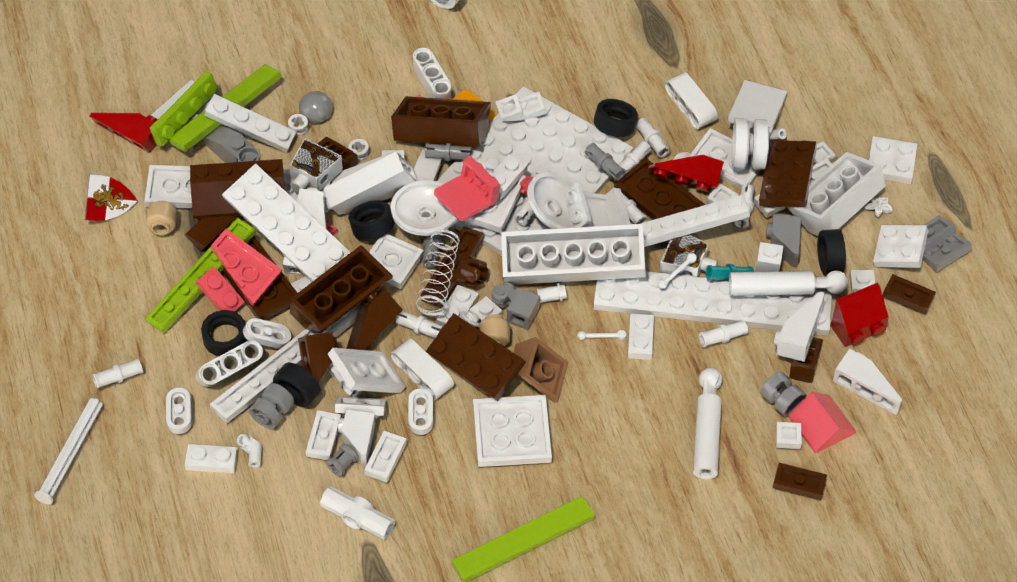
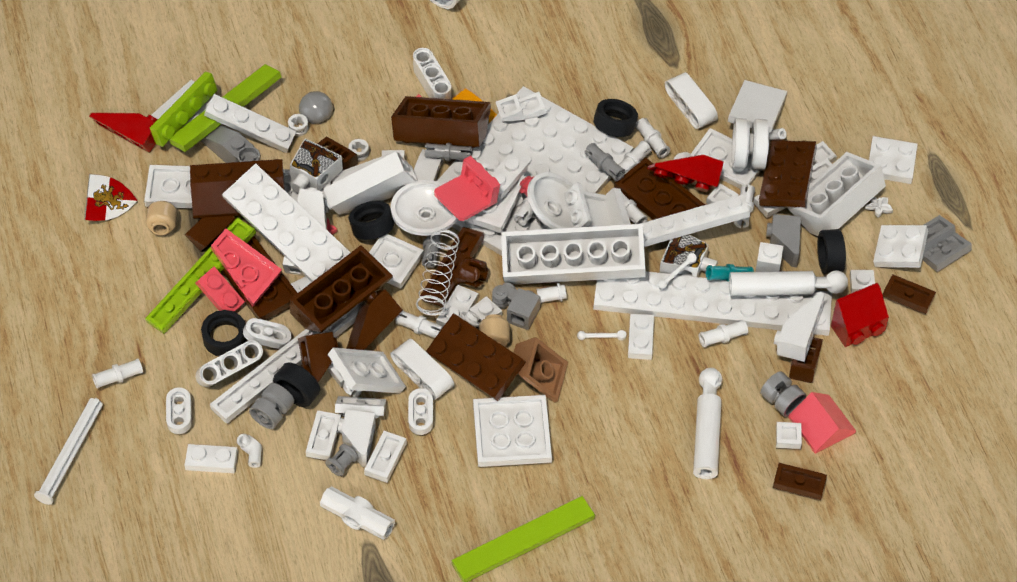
(864, 379): white slope -> none

